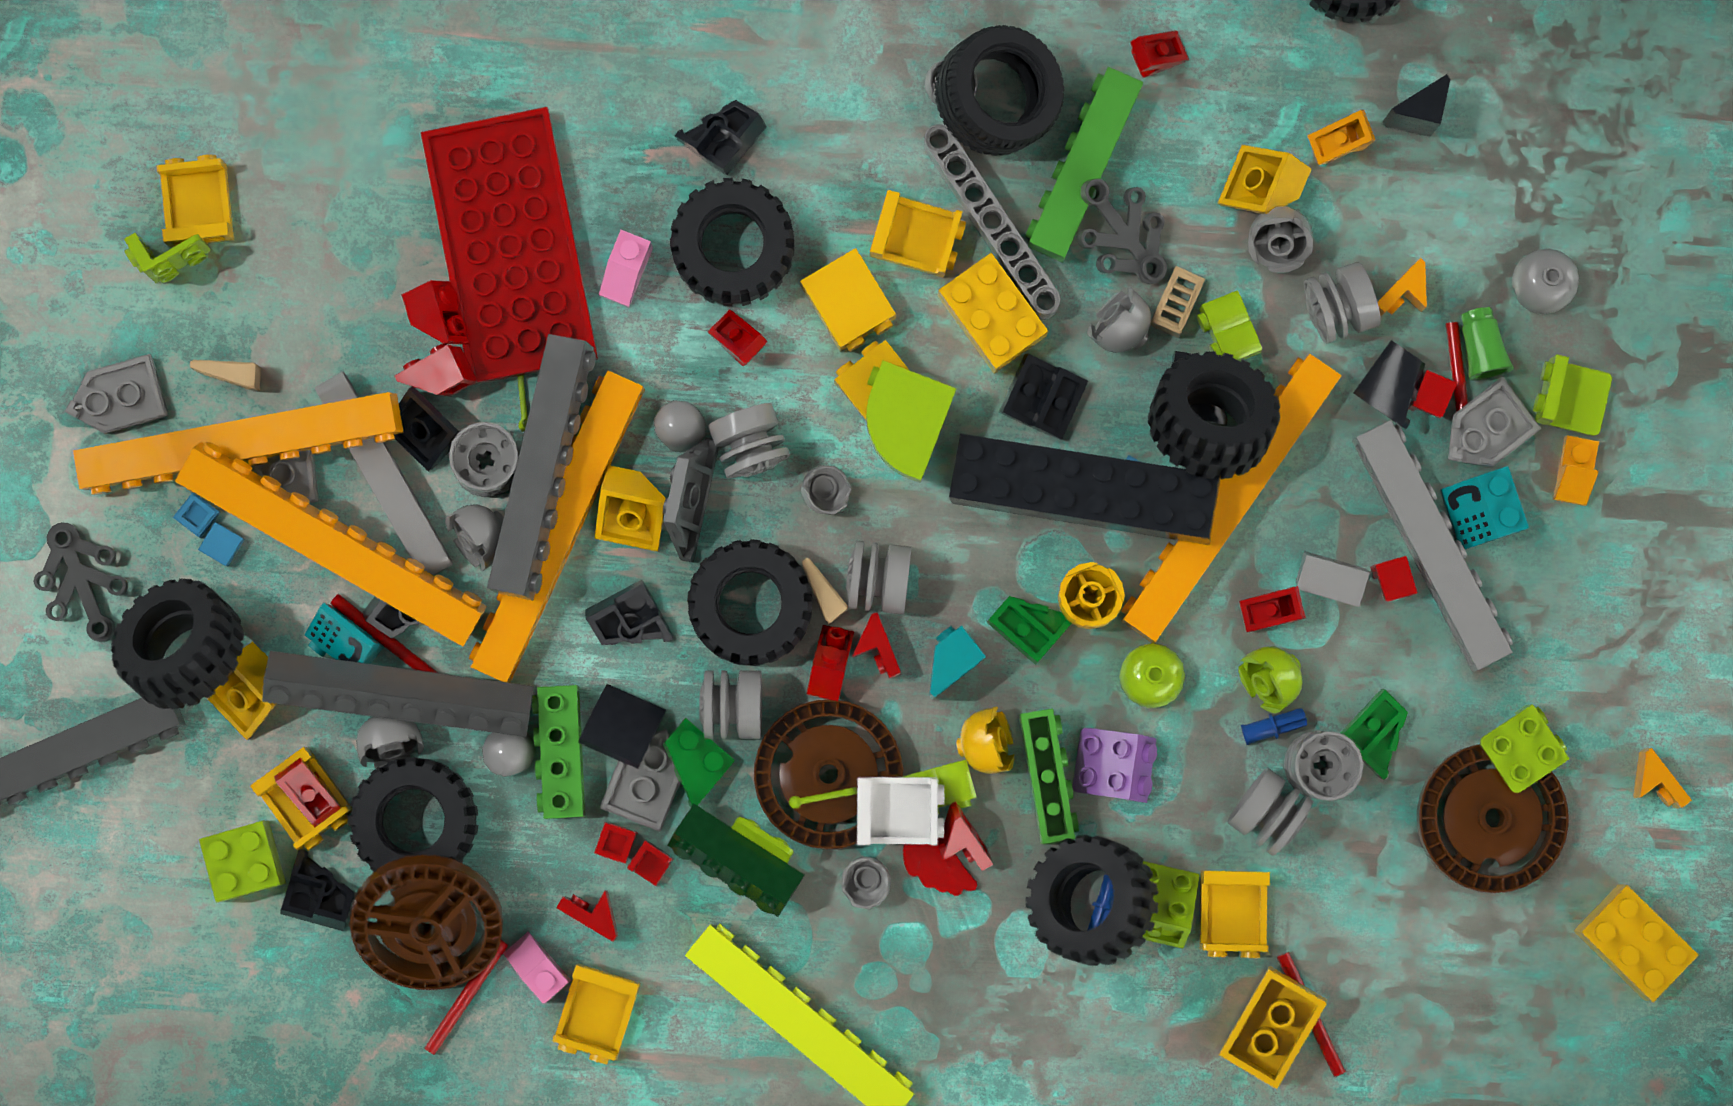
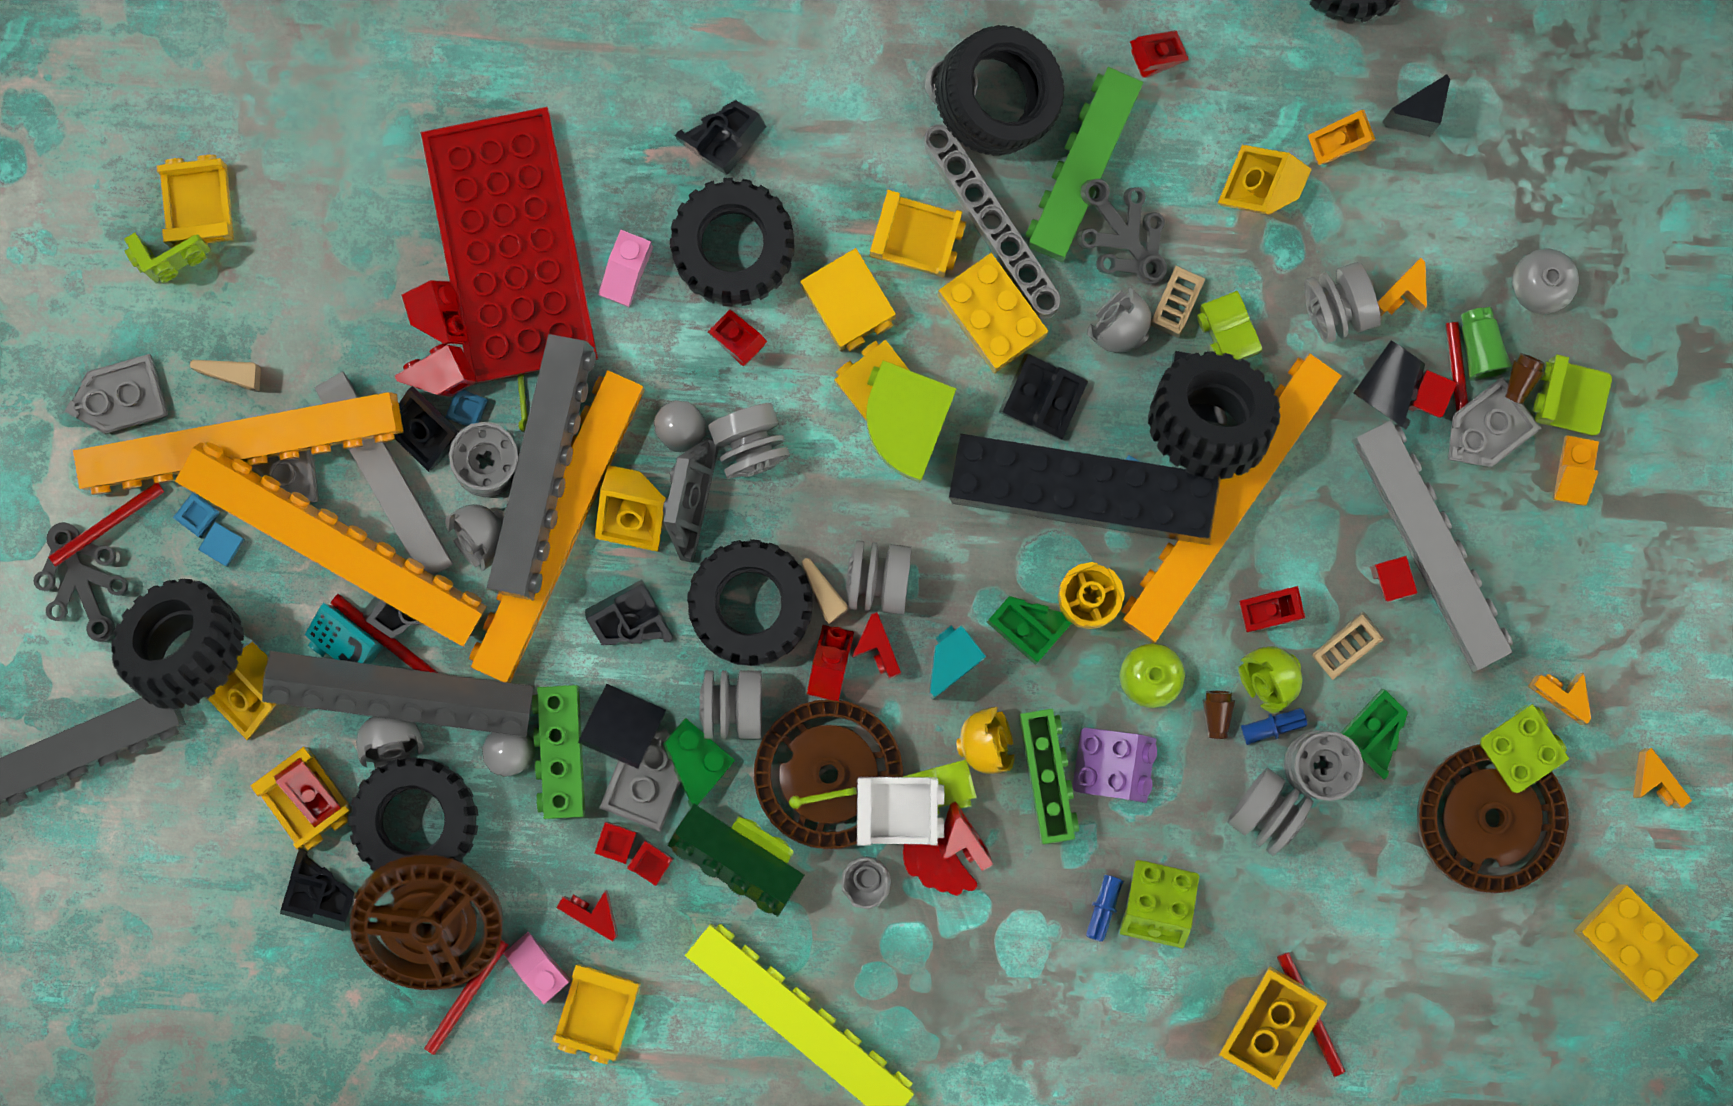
(105, 524): none -> red bar
(242, 861): lime brick -> none
(466, 408): none -> dark azure tile
(826, 490): light grey hair -> none
(1053, 892): black tyre -> none
(1218, 713): none -> reddish brown cone
(1233, 912): yellow panel -> none
(1280, 239): light grey cylinder -> none
(1332, 578): light grey hinge -> none
(1376, 637): none -> tan slope
(1484, 508): teal slope -> none
(1524, 377): none -> reddish brown cone
(1571, 701): none -> light orange slope

